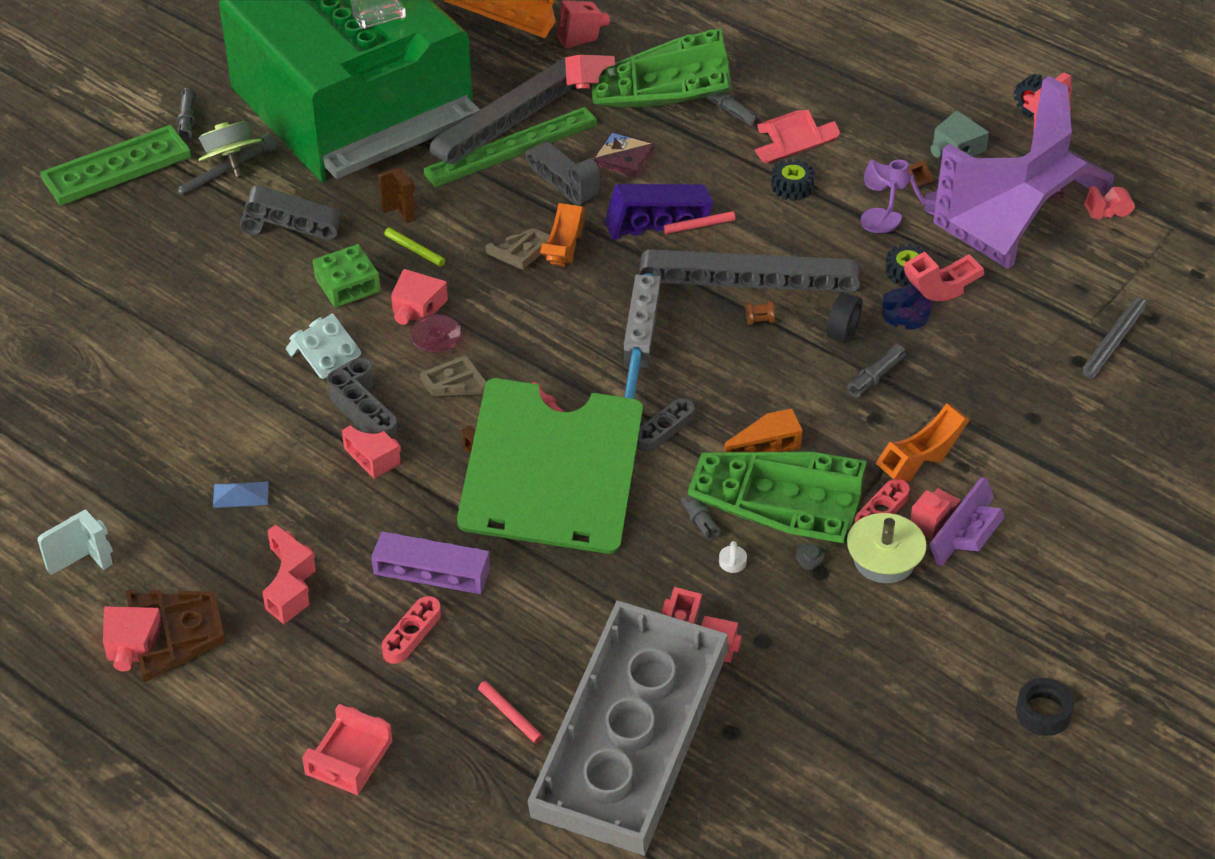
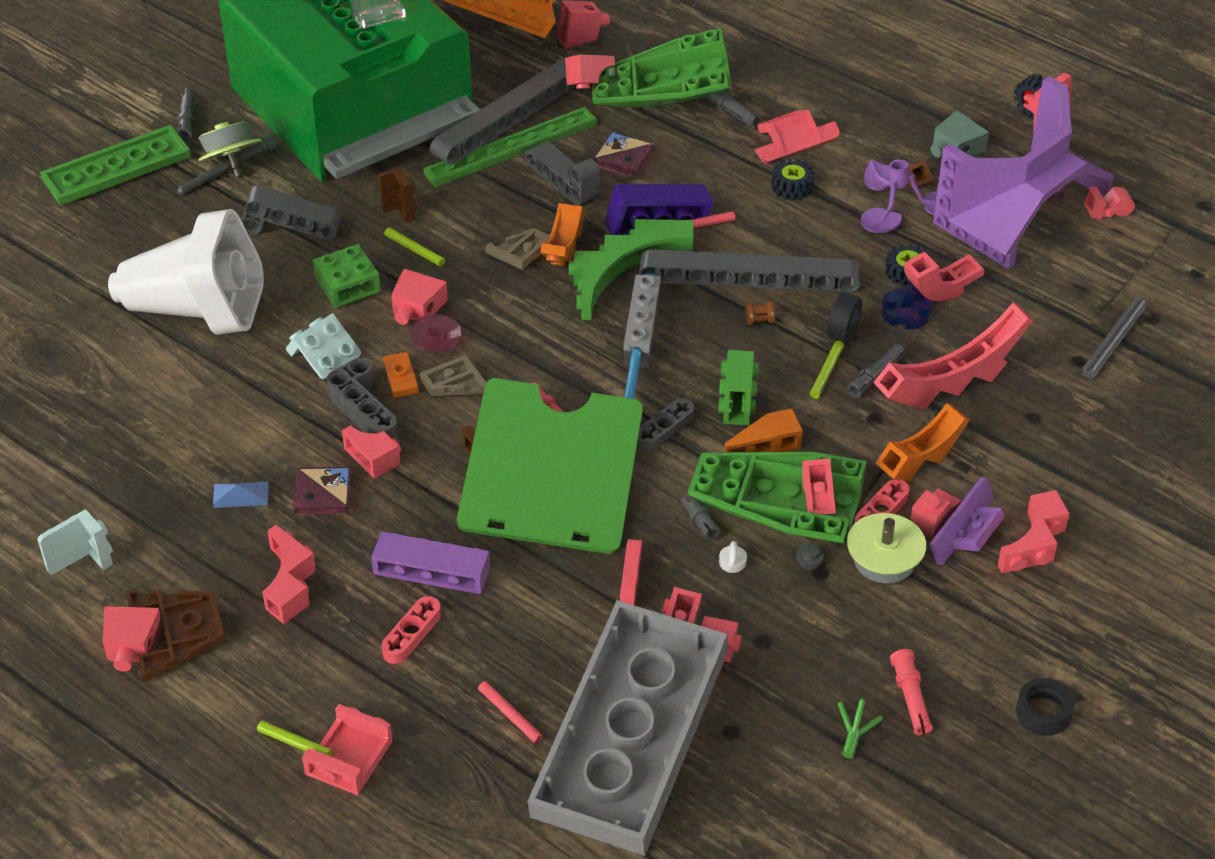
(199, 275): none -> white cone
(291, 738): none -> lime bar
(322, 490): none -> tile
(400, 375): none -> orange plate
(596, 269): none -> bright green arch
(631, 571): none -> coral beam
(738, 387): none -> bright green brick
(818, 486): none -> coral slope
(826, 369): none -> lime bar
(854, 732): none -> bright green plant
(909, 681): none -> coral pin
(981, 357): none -> coral arch
(1038, 545): none -> coral arch

